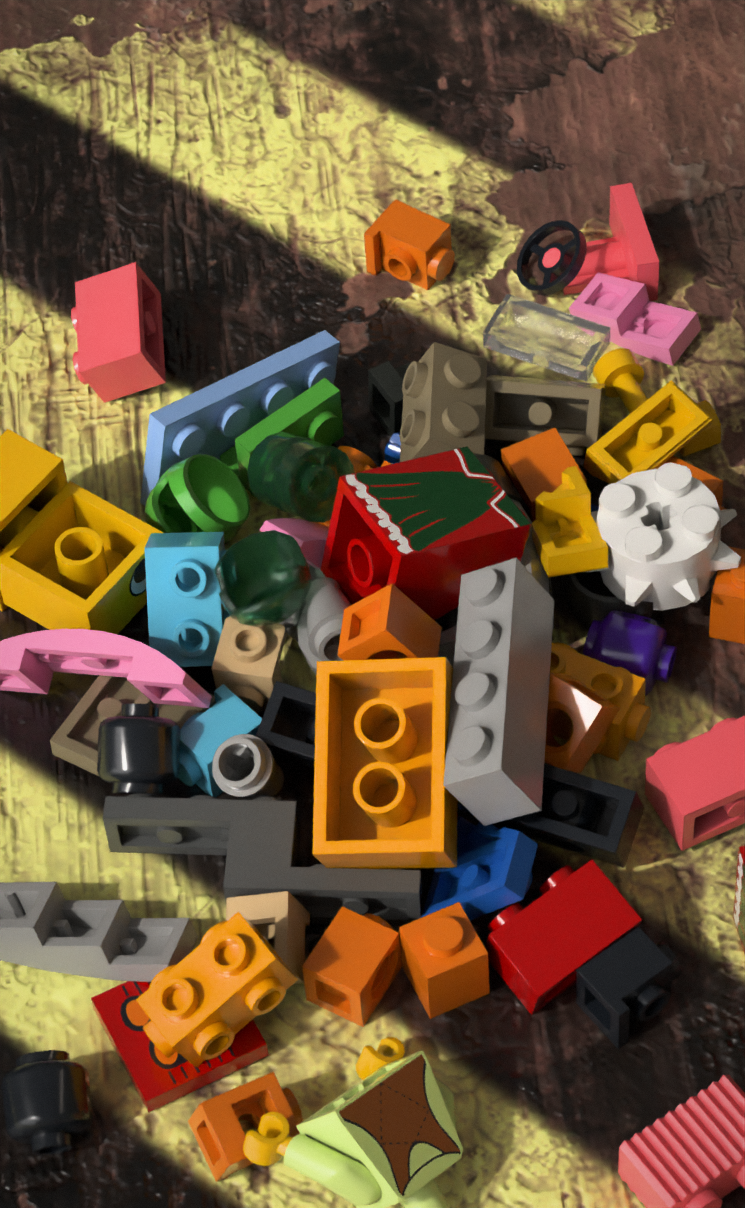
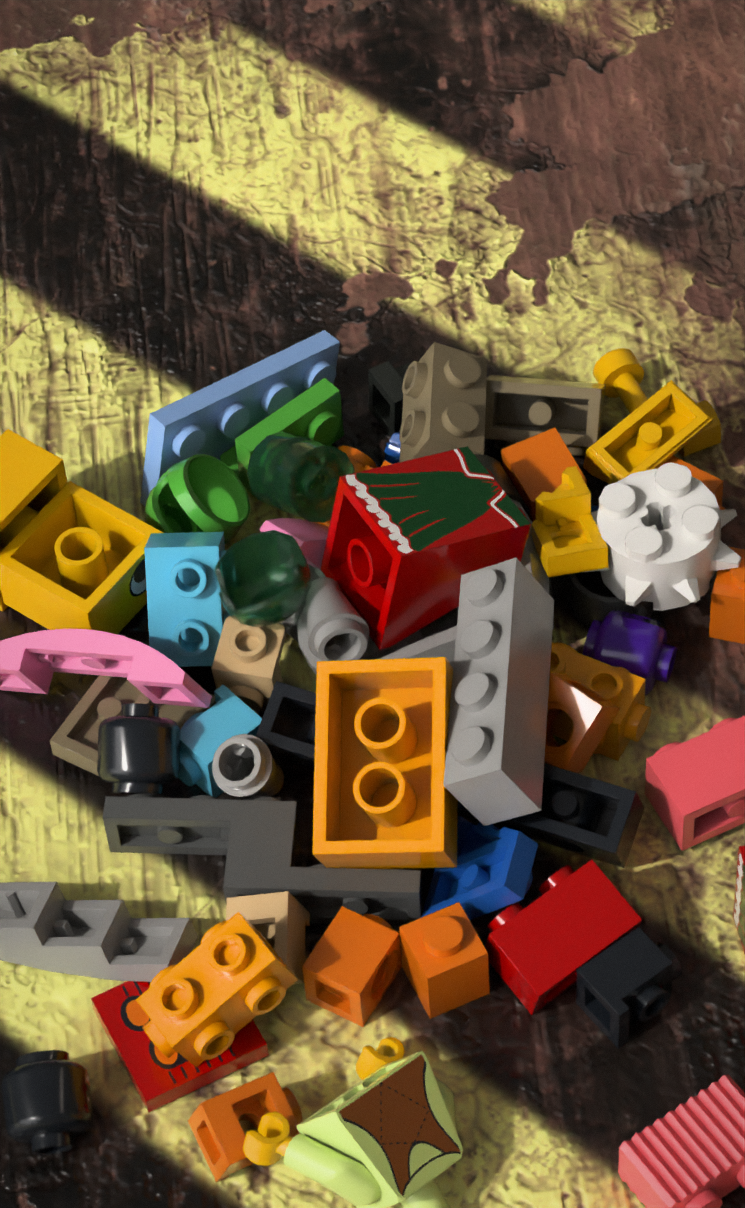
(118, 333): coral brick -> none
(387, 628): orange brick -> none
(409, 245): orange brick -> none
(546, 337): clear piece -> none
(573, 266): coral piece -> none
(634, 321): bright pink slope -> none

